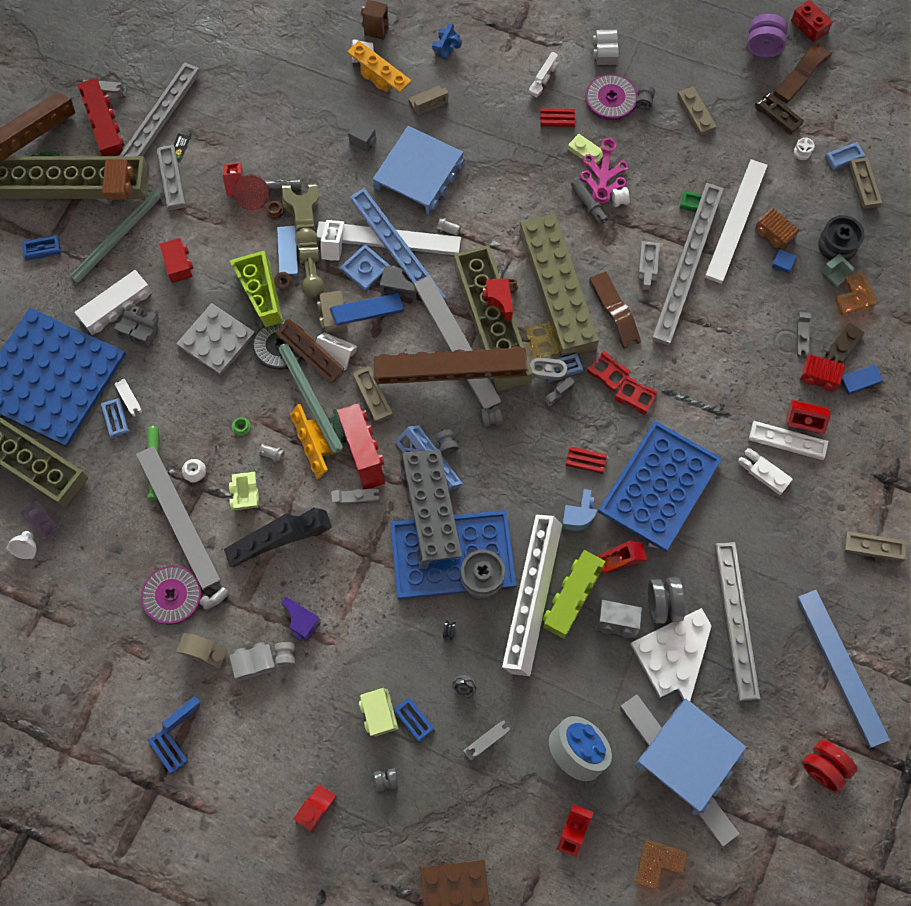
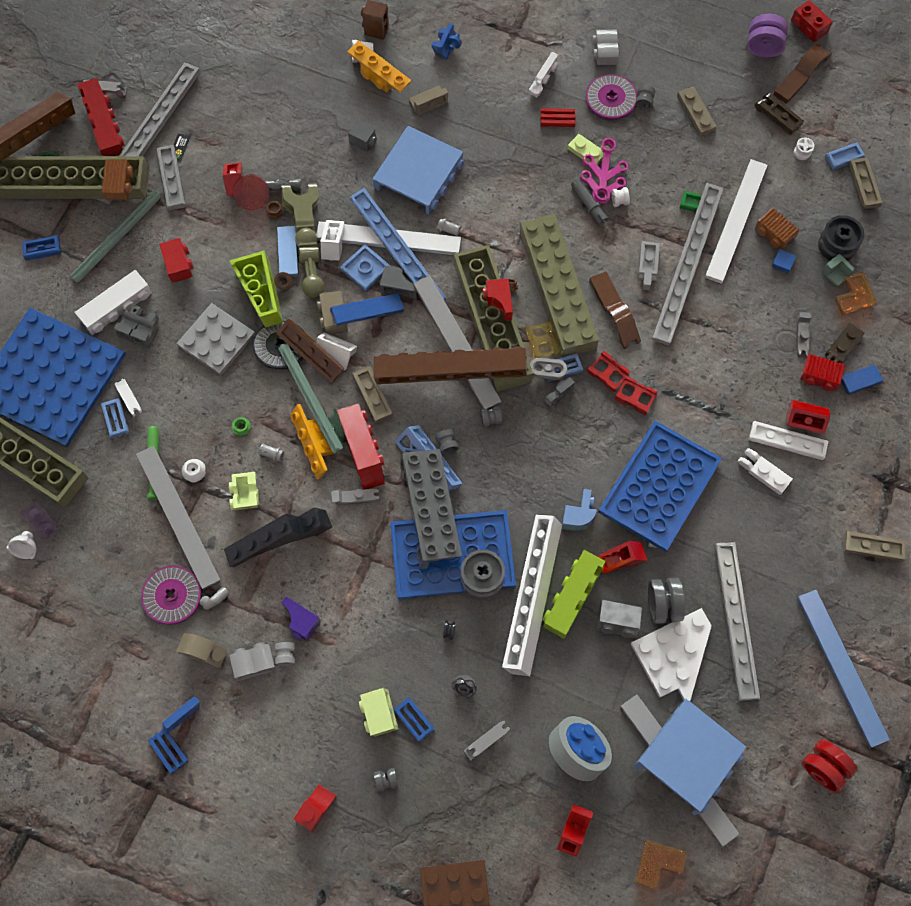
(585, 459): red tile -> none

